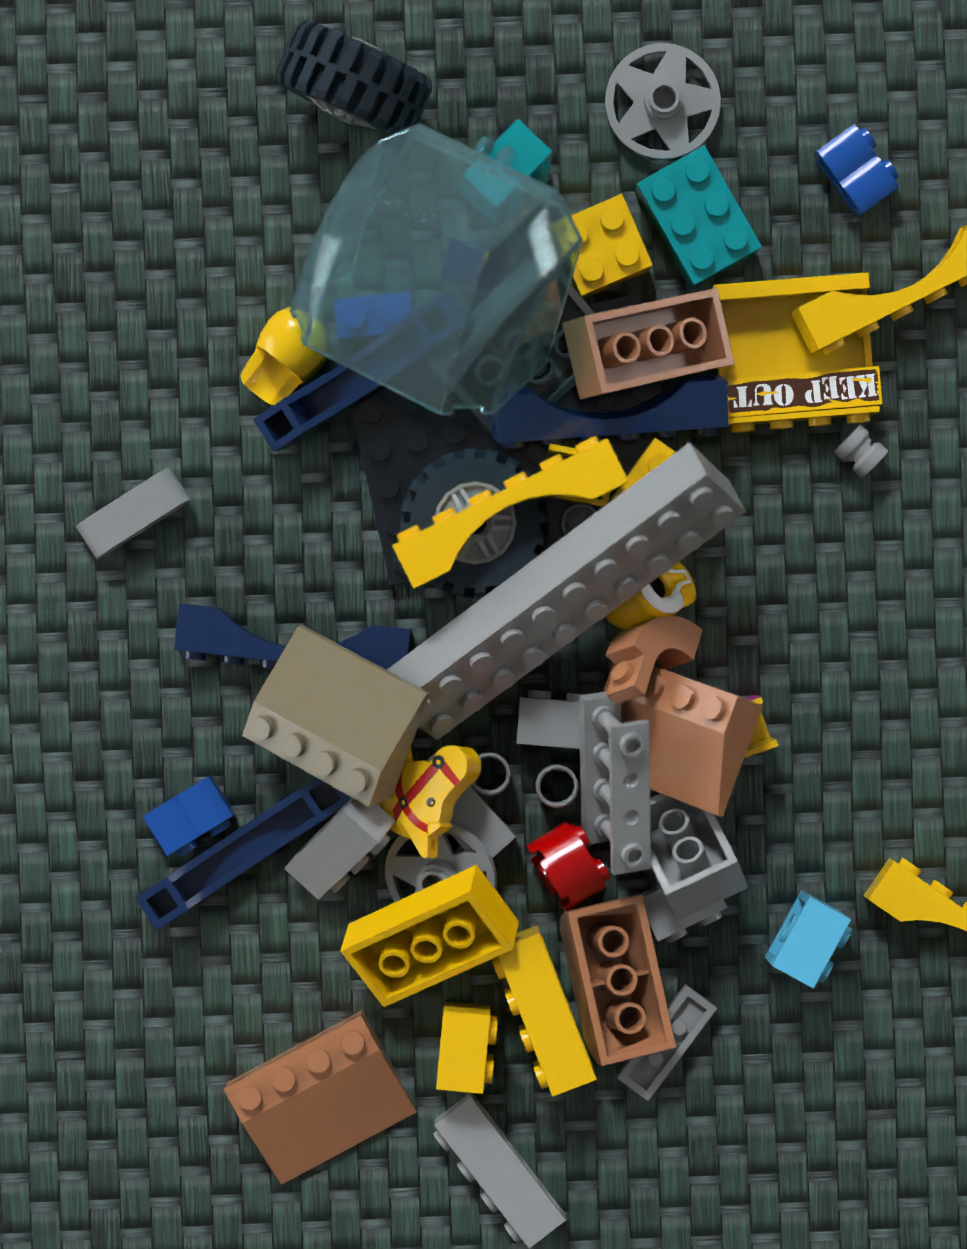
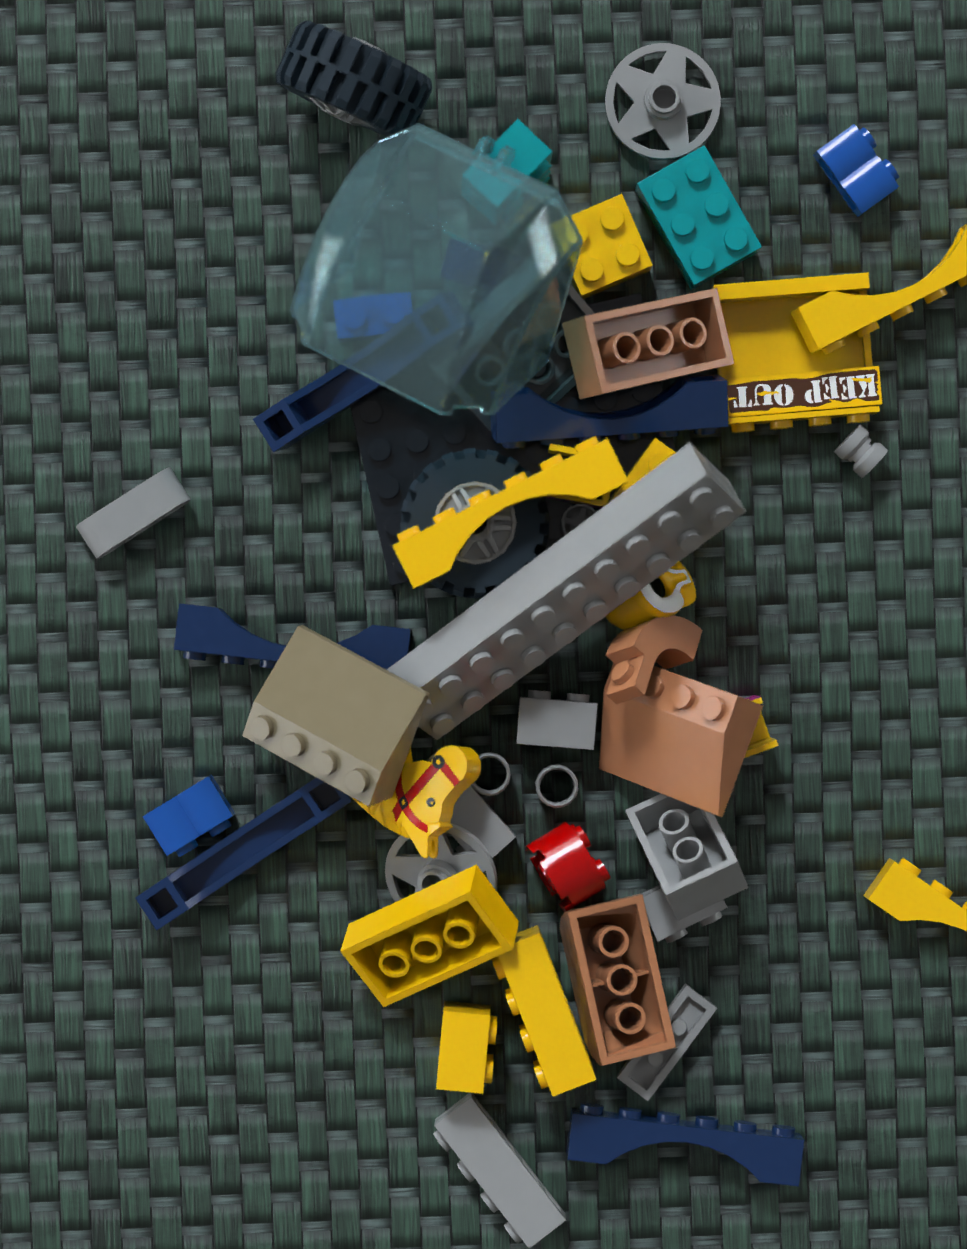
(280, 360): yellow piece -> none
(320, 1097): nougat slope -> none
(340, 847): light grey brick -> none
(604, 1135): none -> dark blue arch
(615, 782): light grey fence -> none
(809, 940): medium azure brick -> none

